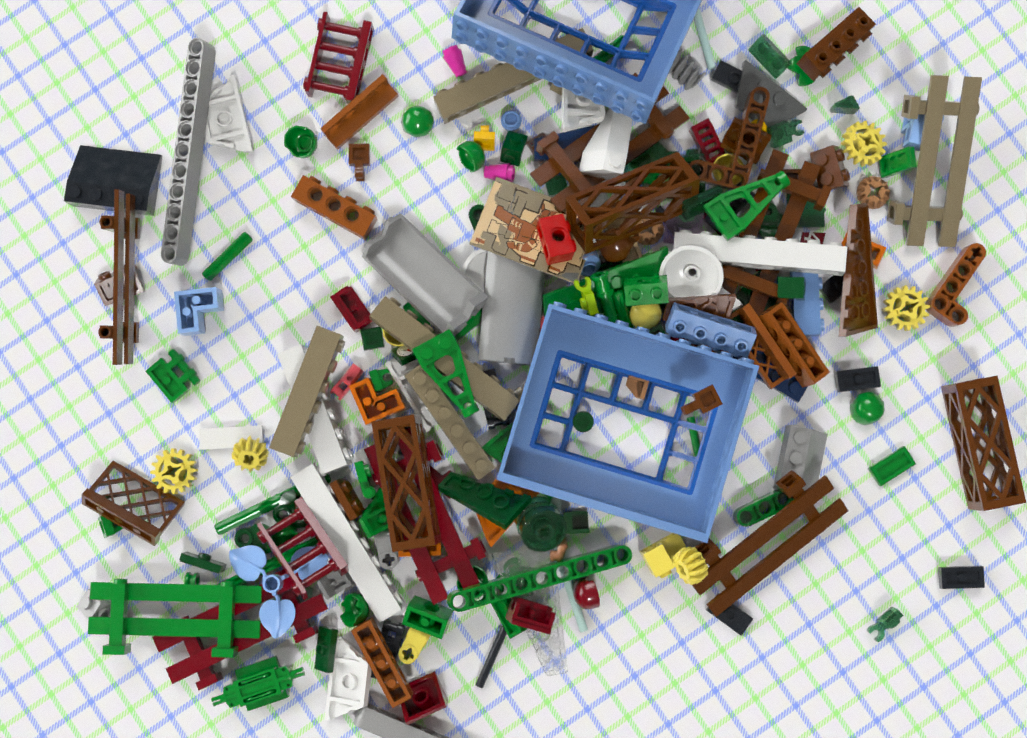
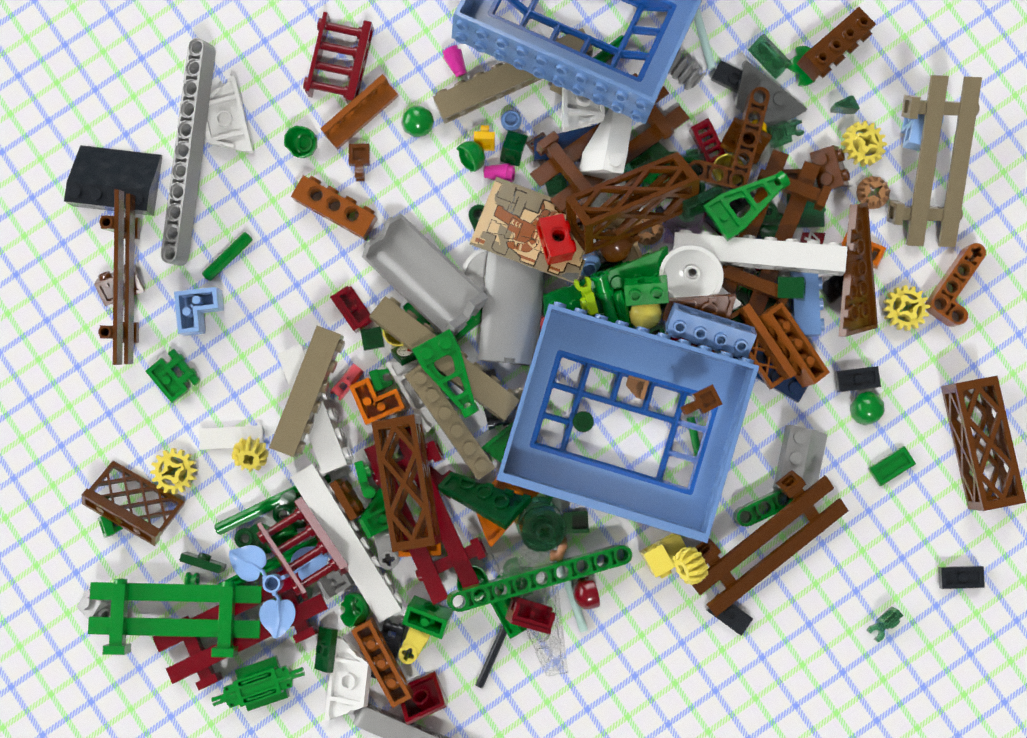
(897, 162): green plate -> none

